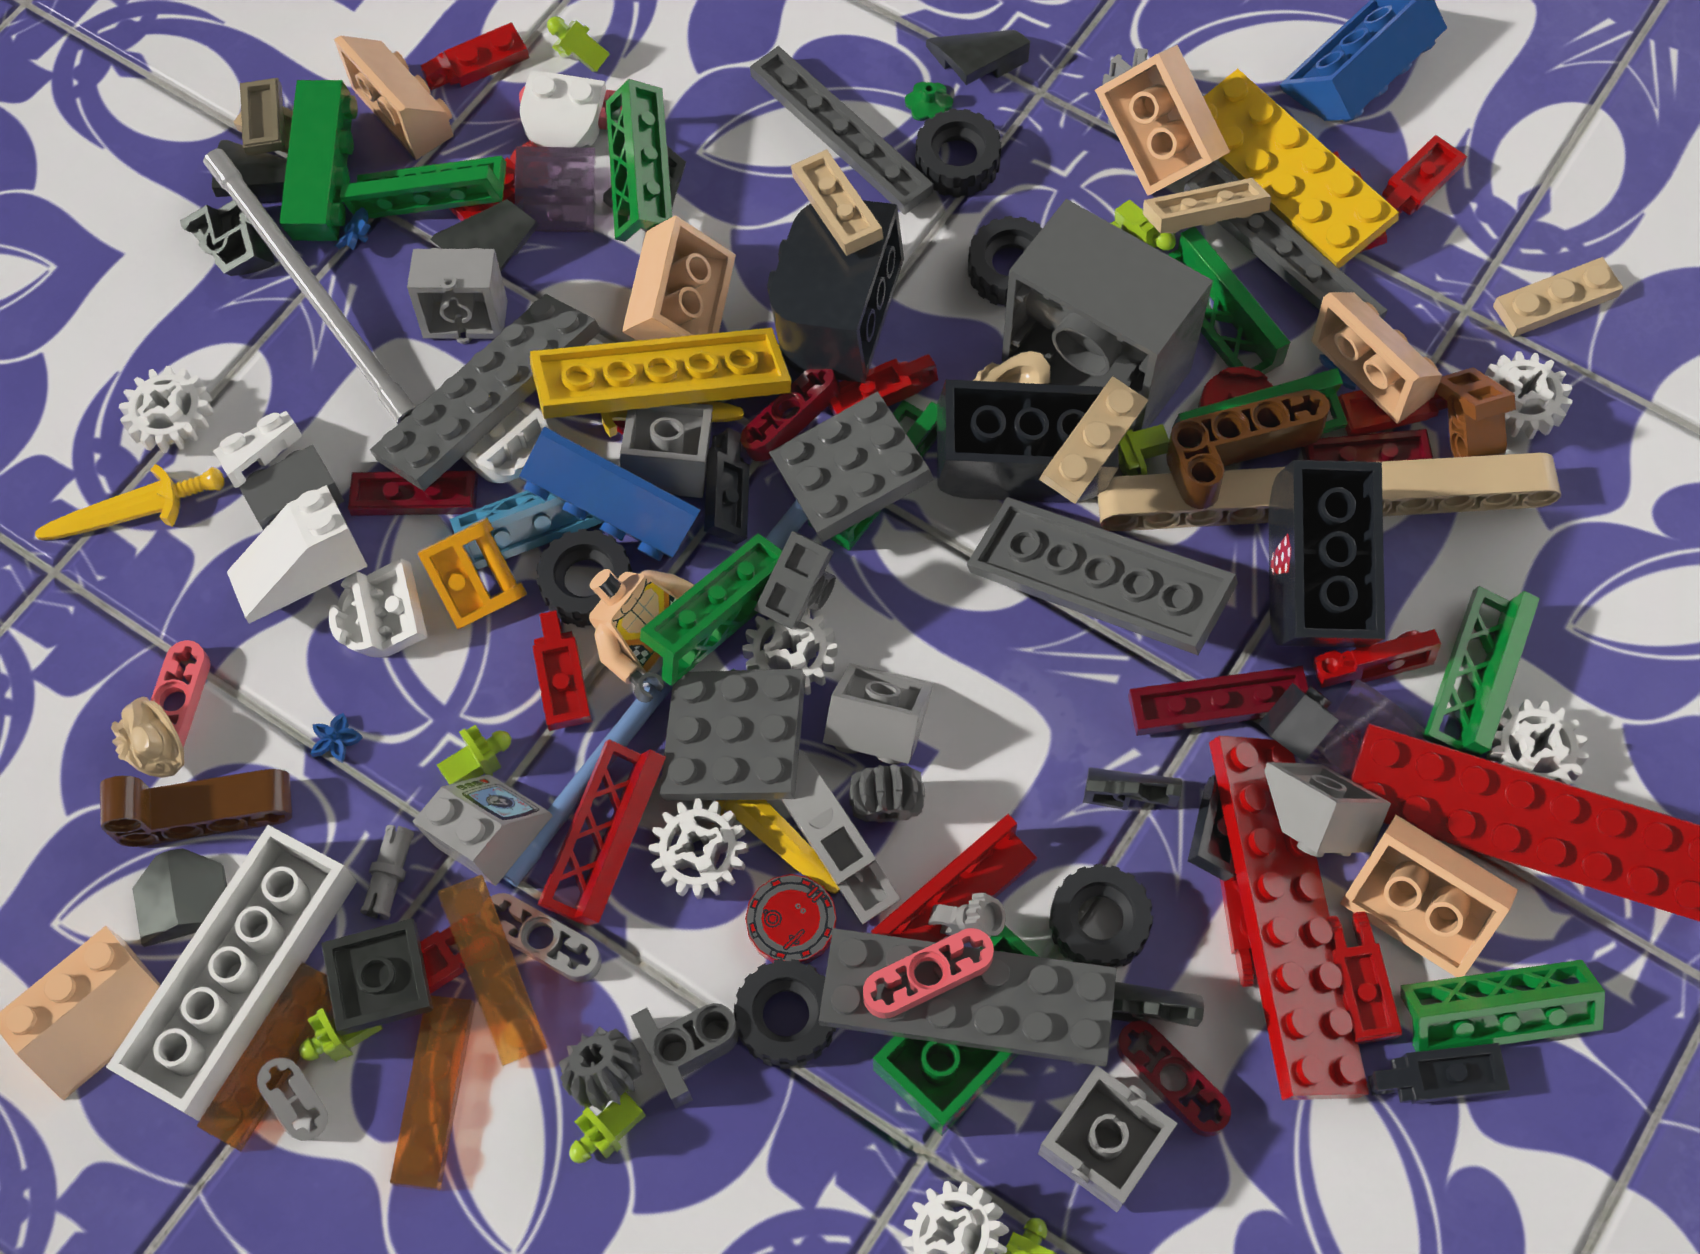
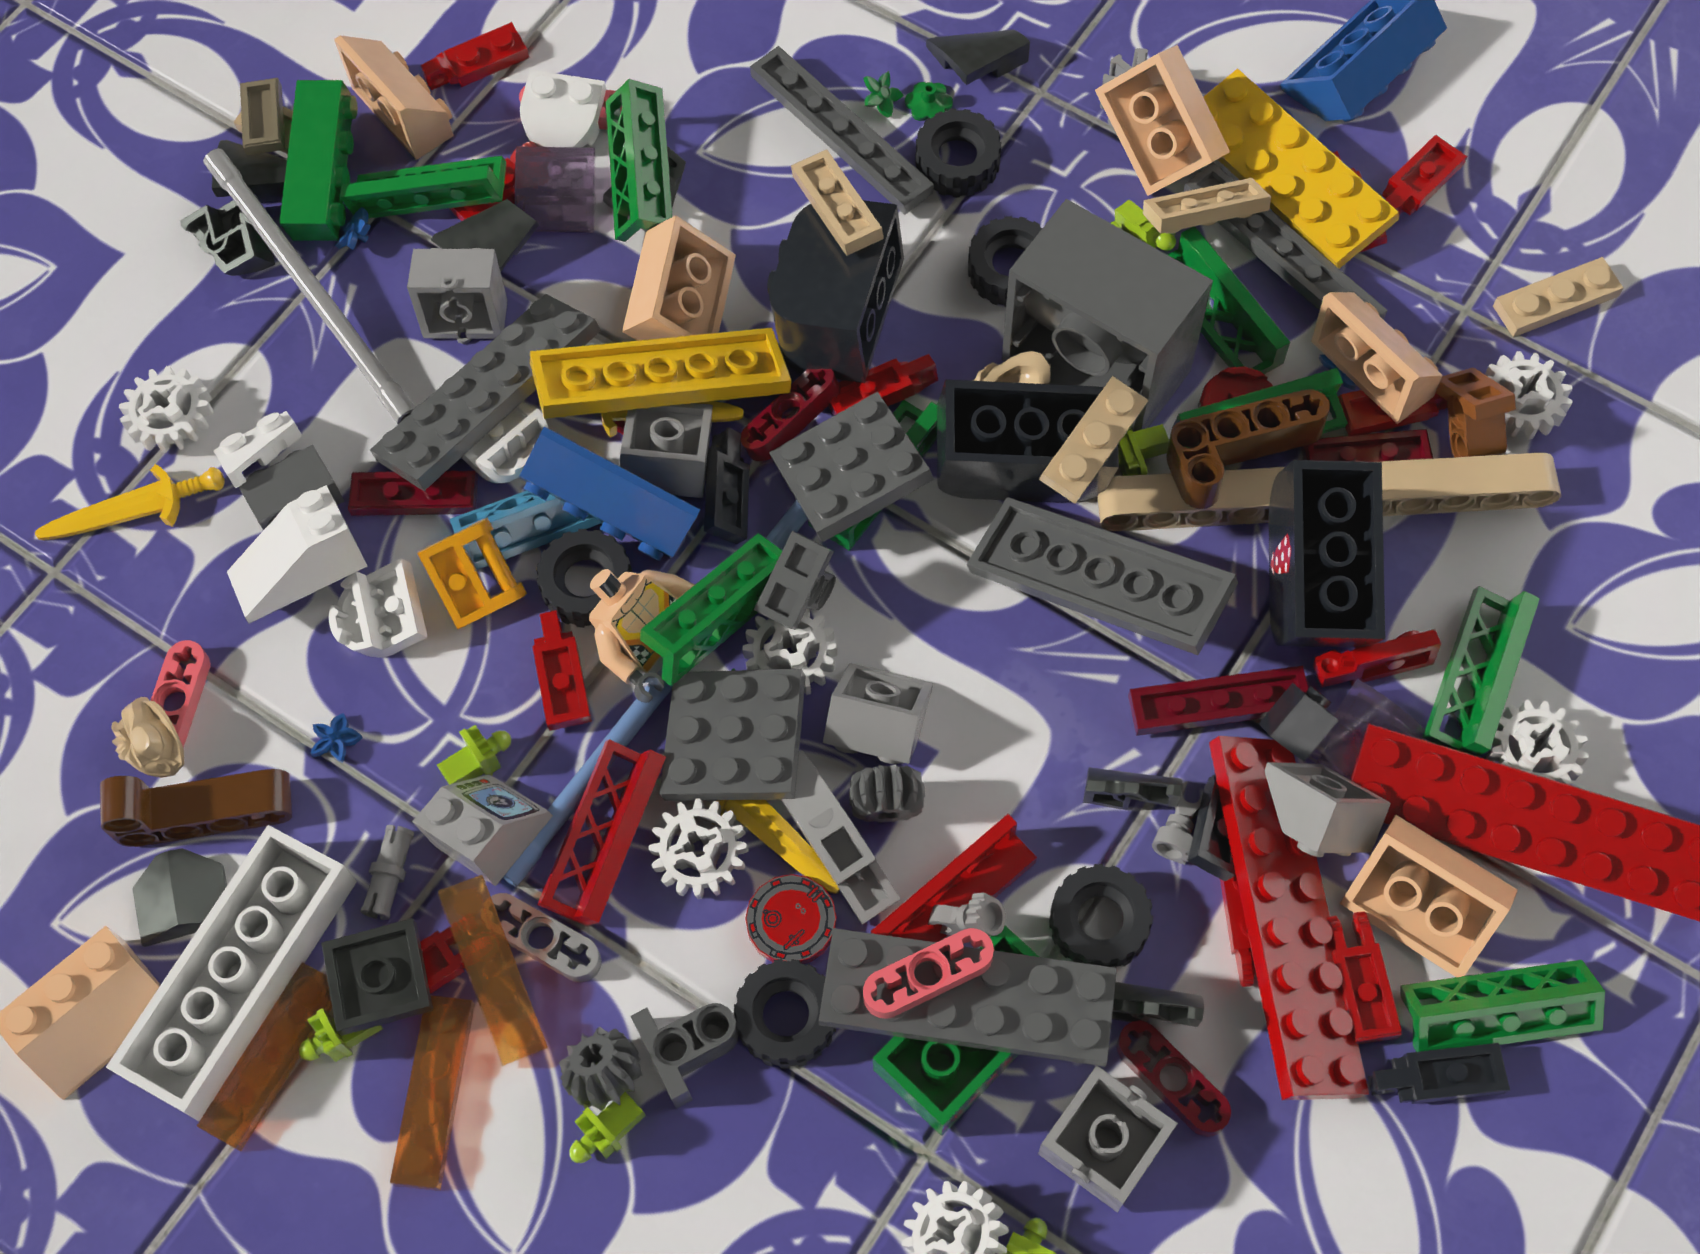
(282, 1106): light grey beam -> none
(576, 42): lime piece -> none
(881, 94): none -> green plant
(1175, 838): none -> light grey piece

